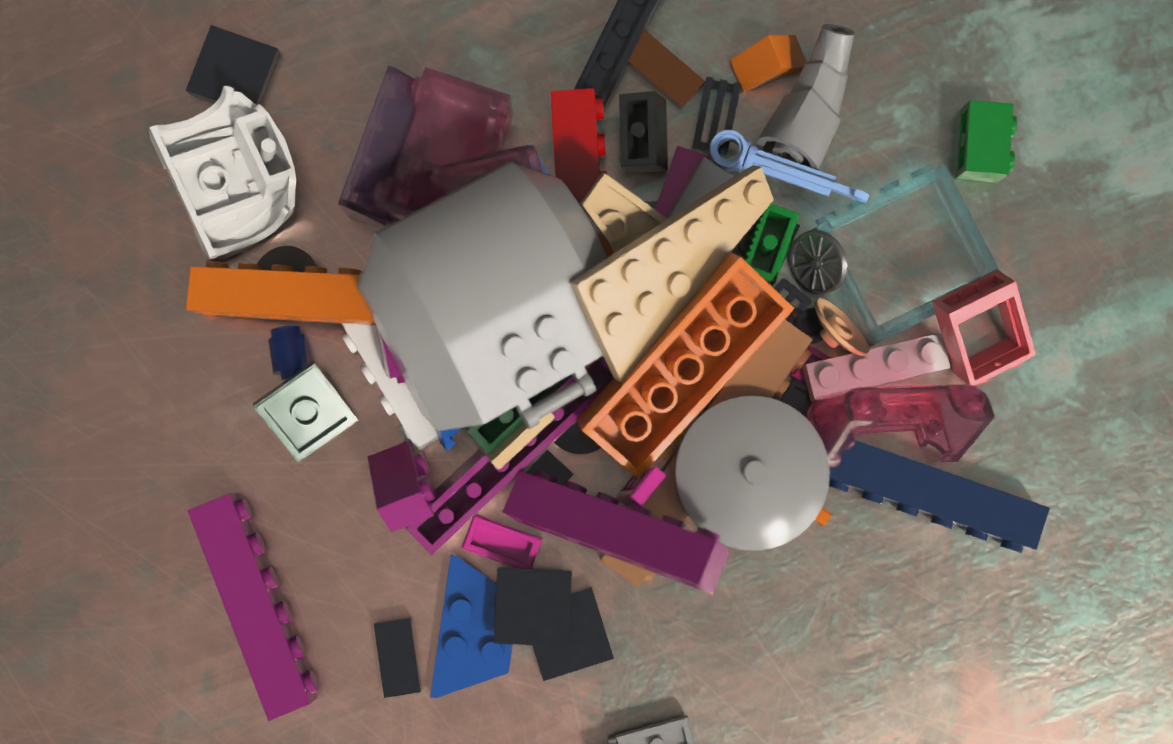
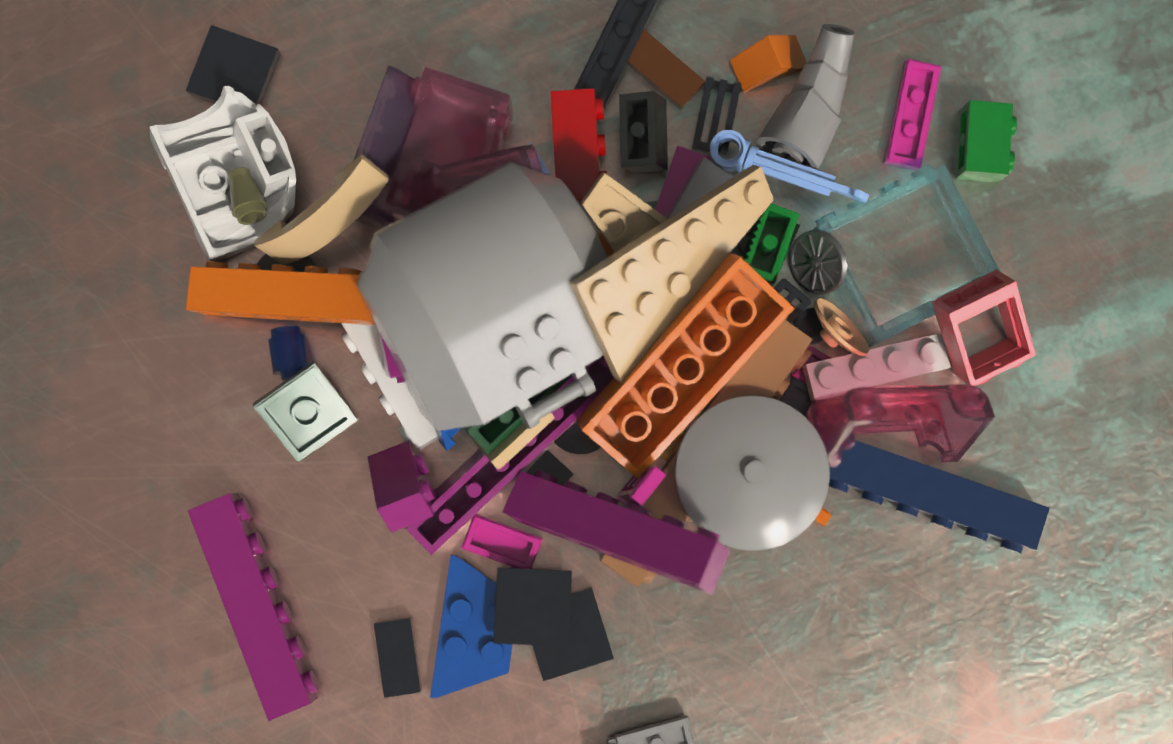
(246, 199): none -> olive cone
(328, 216): none -> tan slope
(912, 114): none -> dark pink tile

